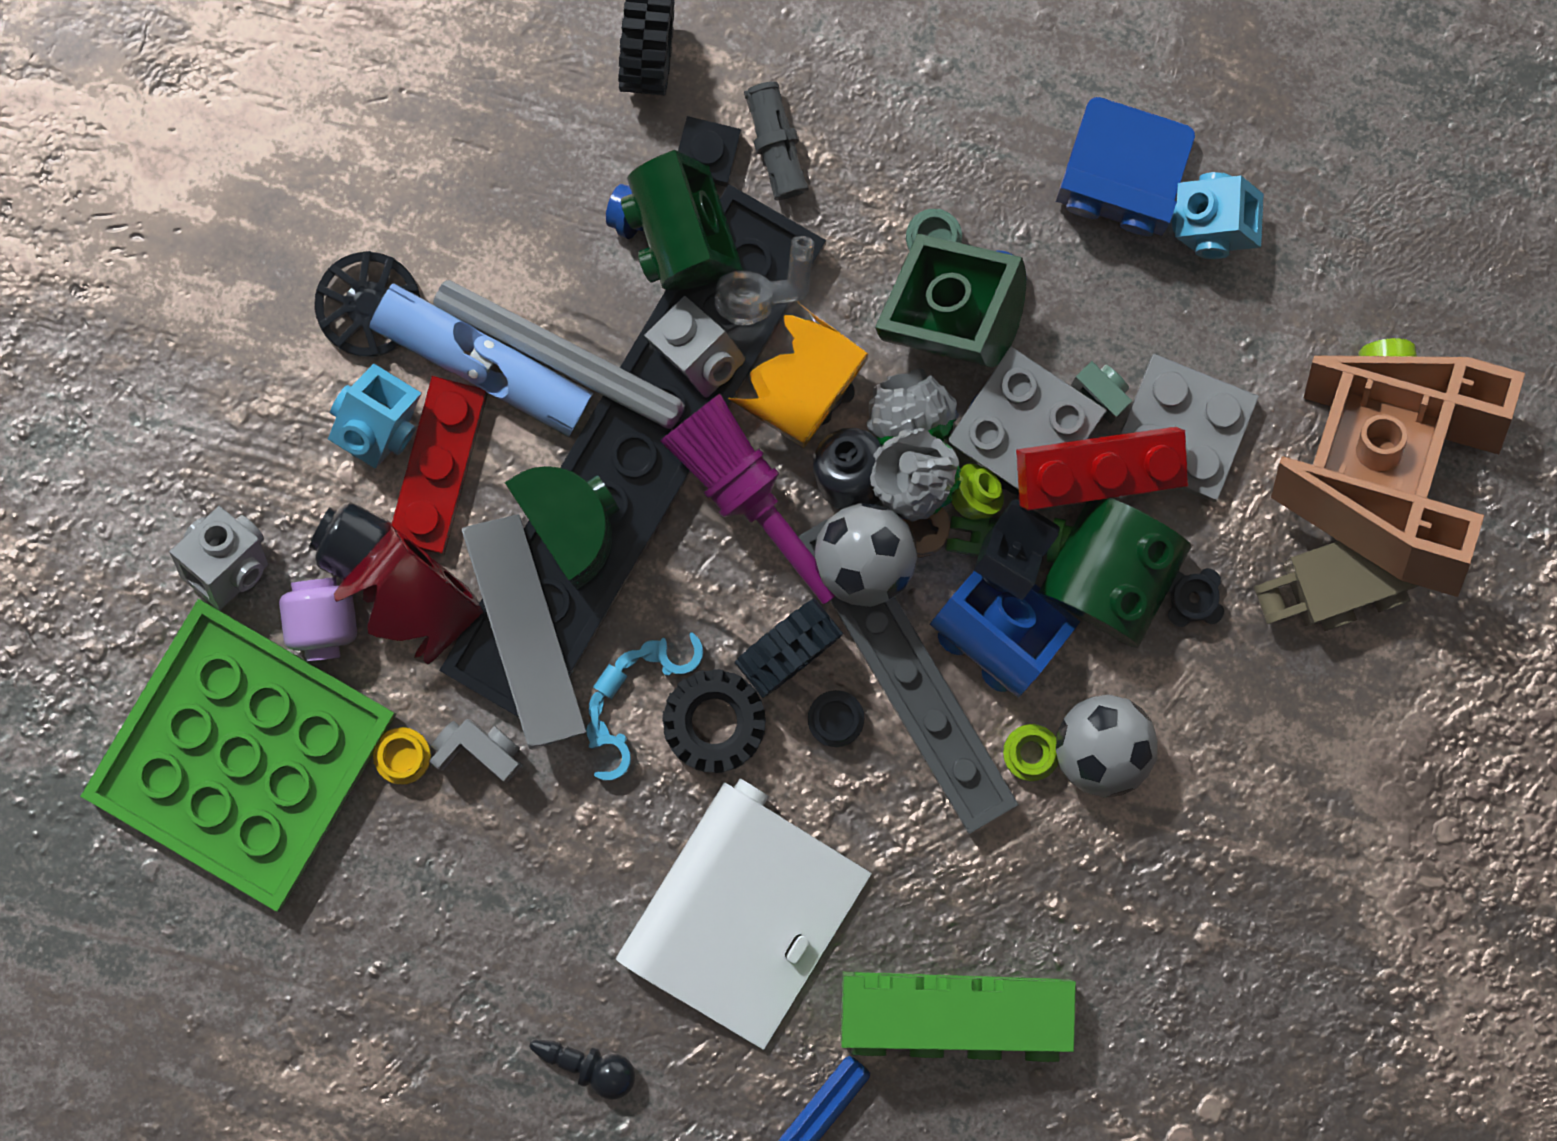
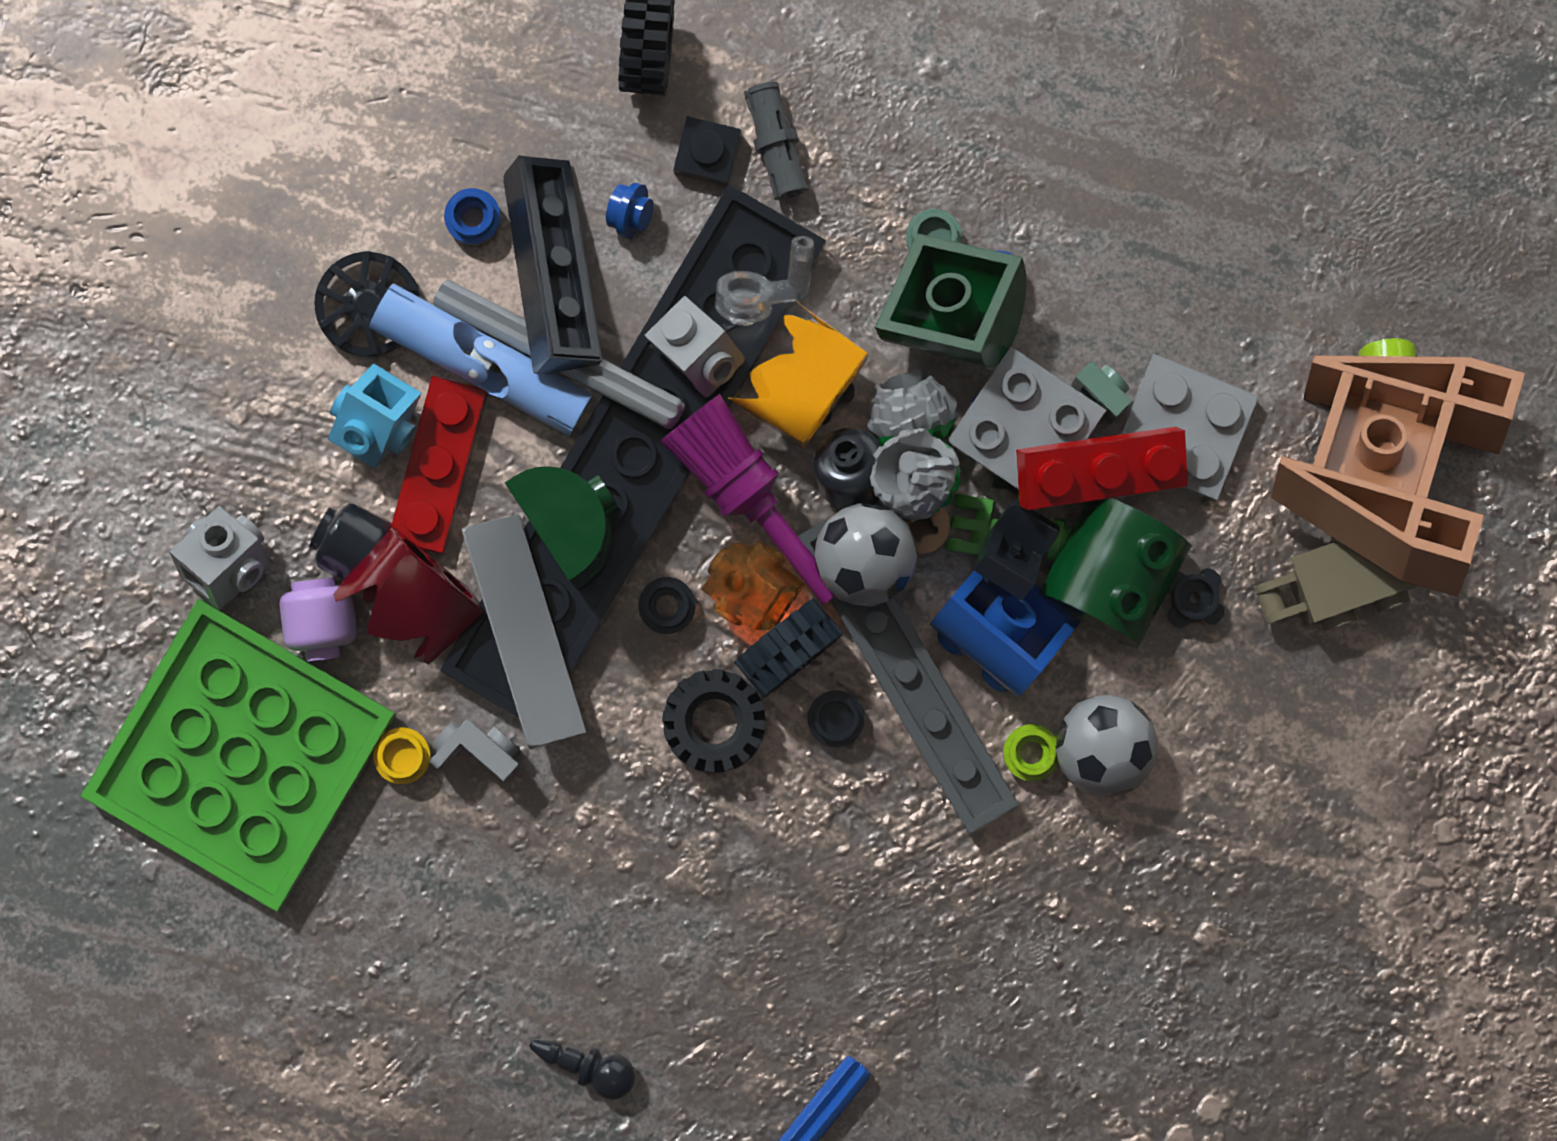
(472, 199): none -> blue plate
(551, 265): none -> black slope
(611, 681): medium azure piece -> none
(667, 587): none -> black plate
(681, 222): dark green brick -> none
(733, 910): white door -> none
(751, 585): none -> clear orange brick
(957, 1014): bright green wedge -> none
(978, 494): lime plate -> none
(1126, 167): blue bracket -> none
(1218, 215): medium azure brick -> none

